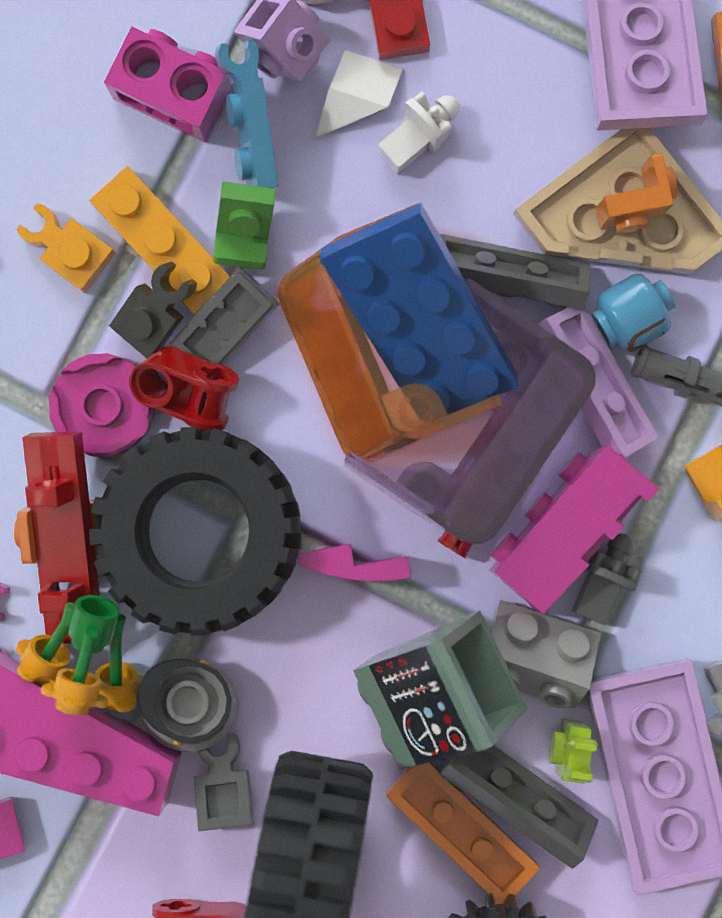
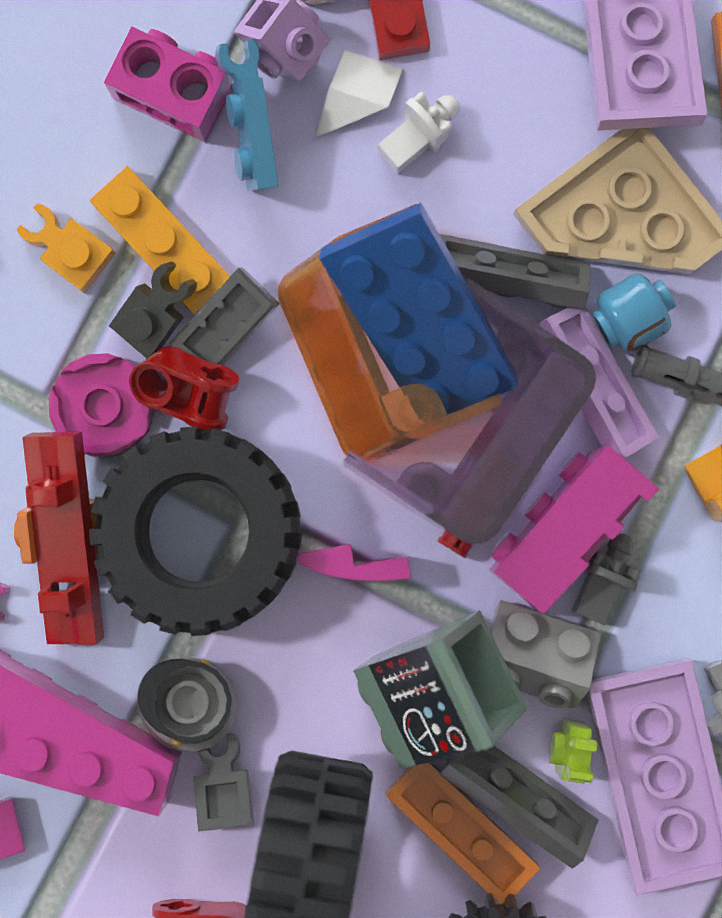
(92, 626): plant -> none
(243, 225): bright green bracket -> none
(634, 208): orange bracket -> none

